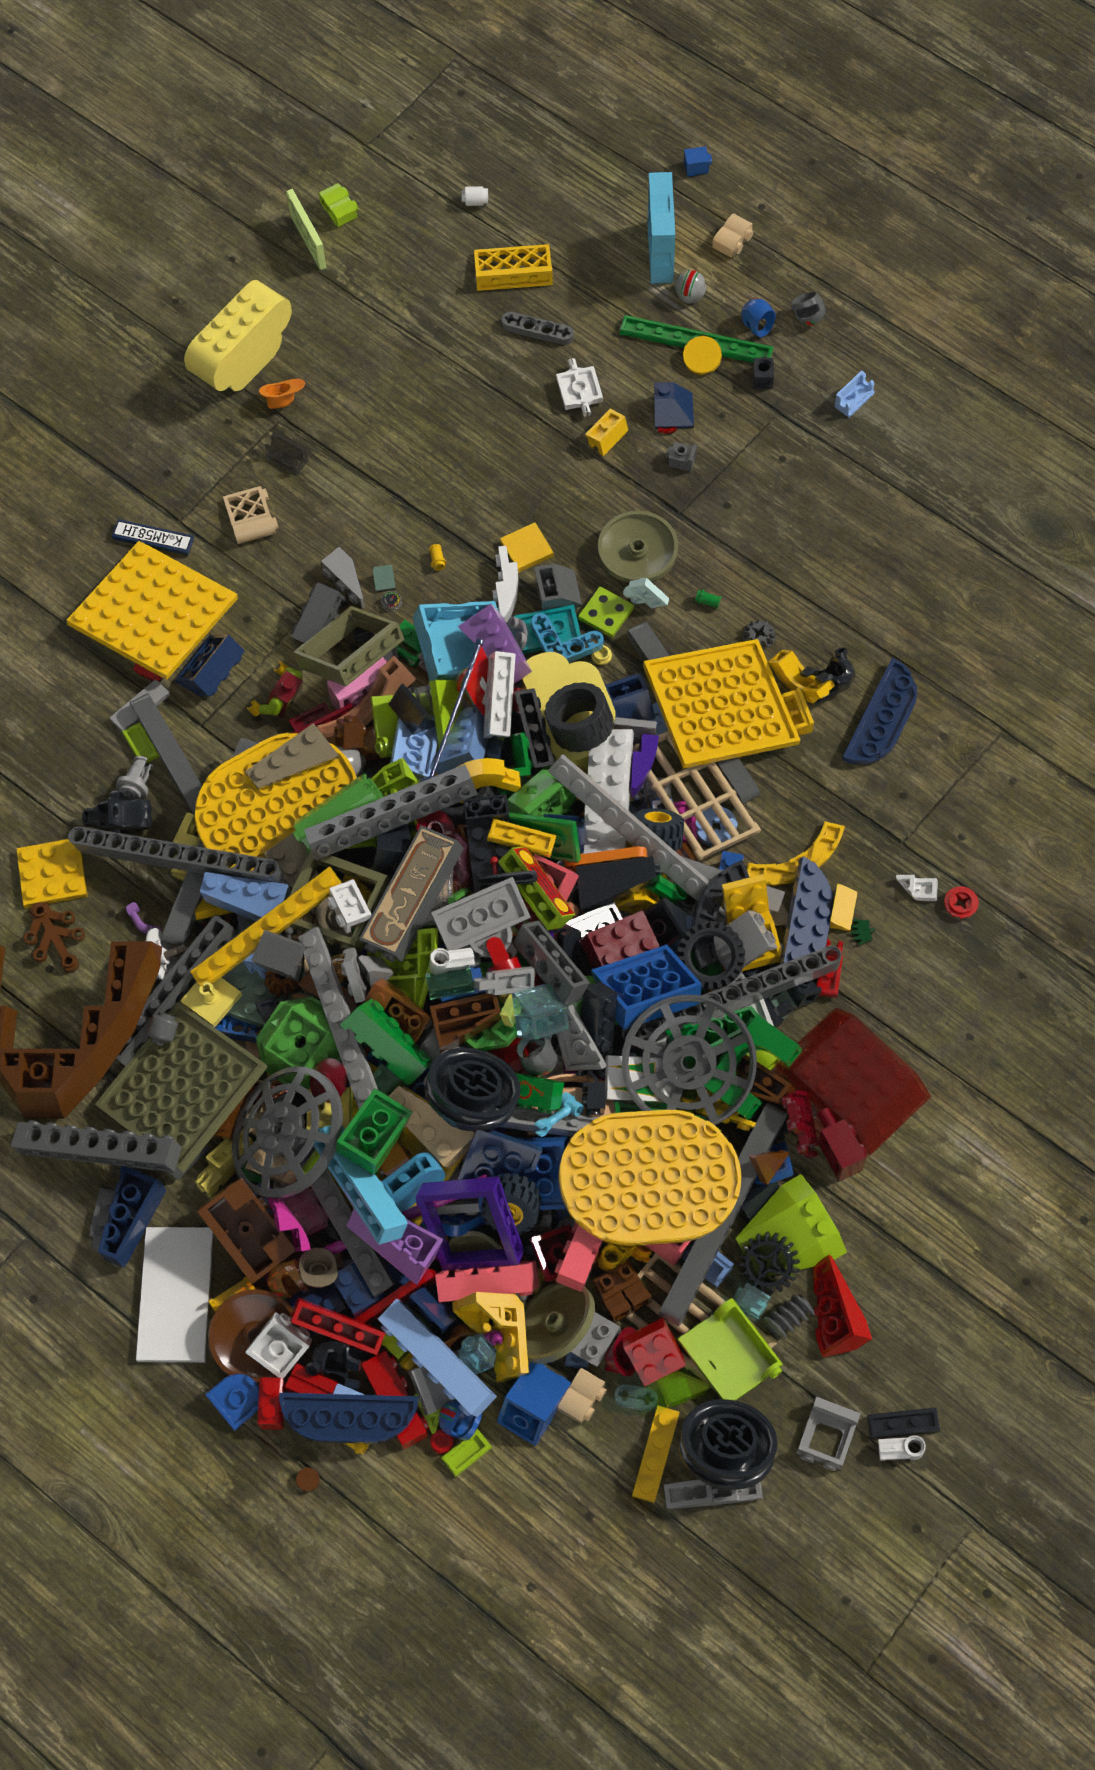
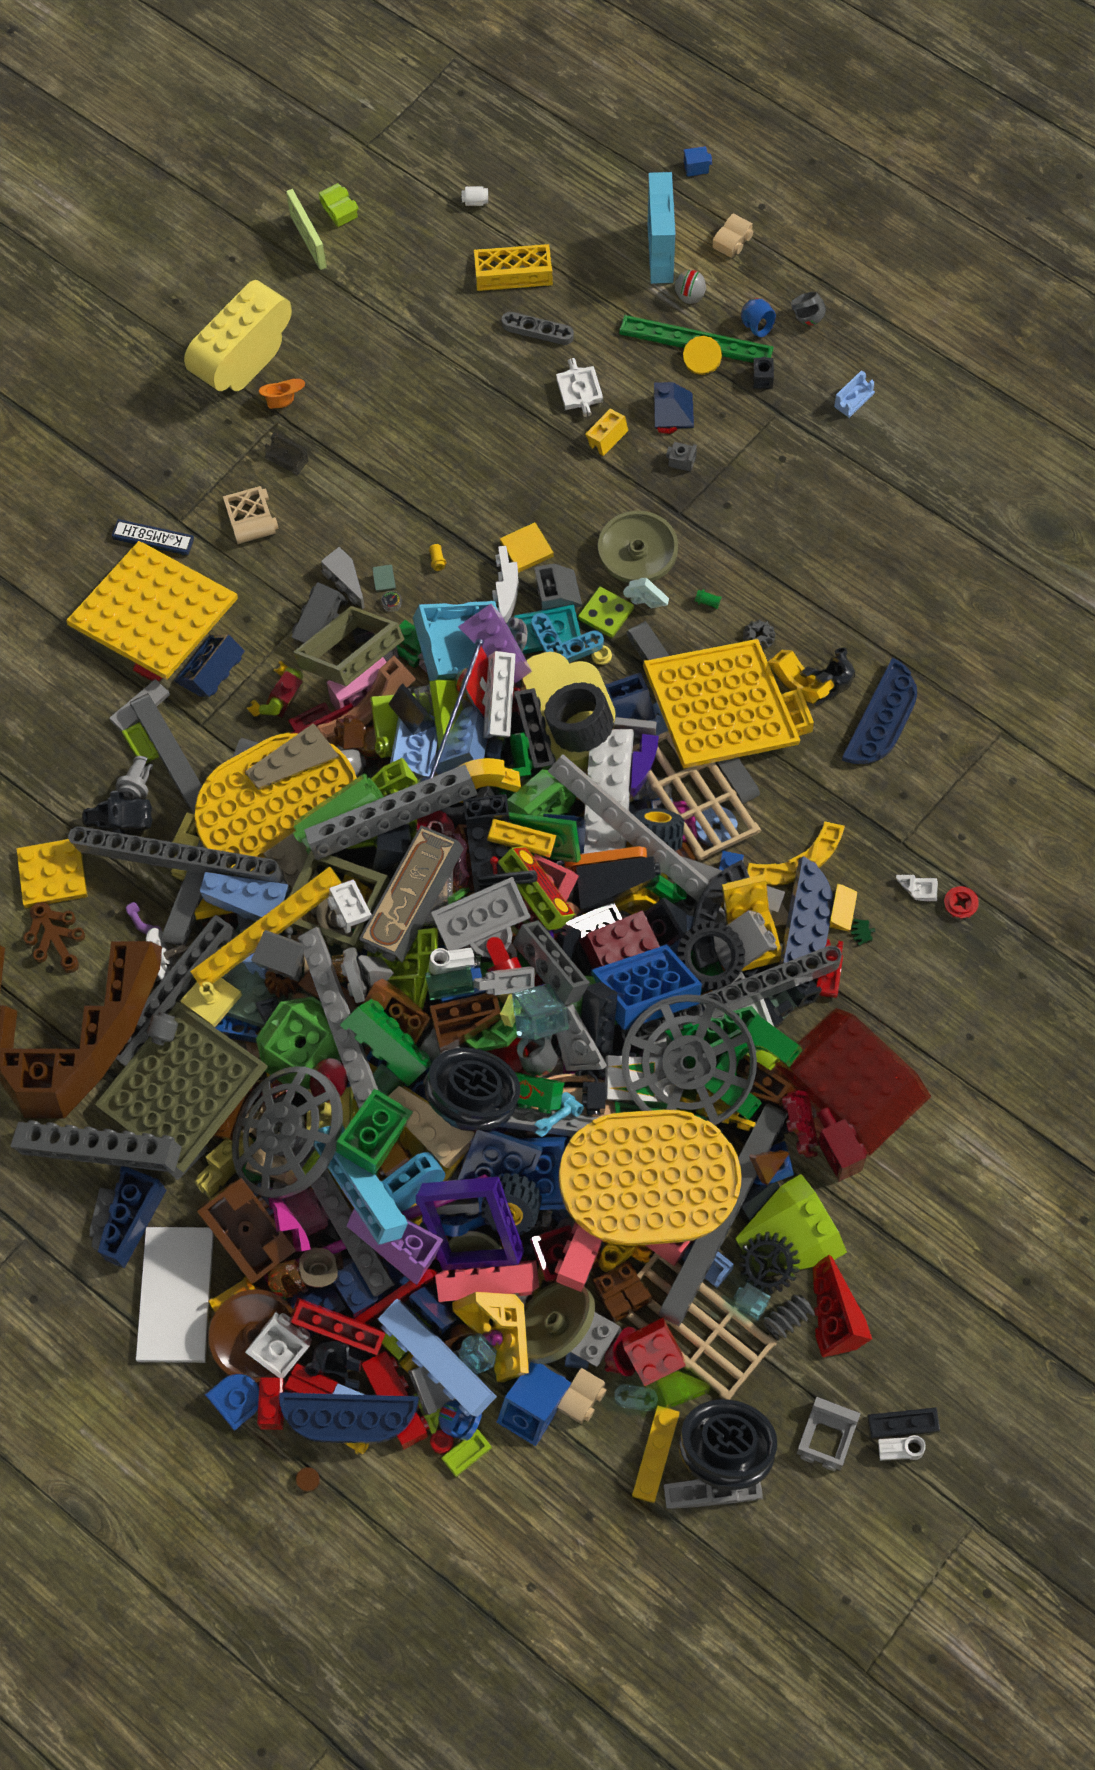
(734, 1349): lime door -> none

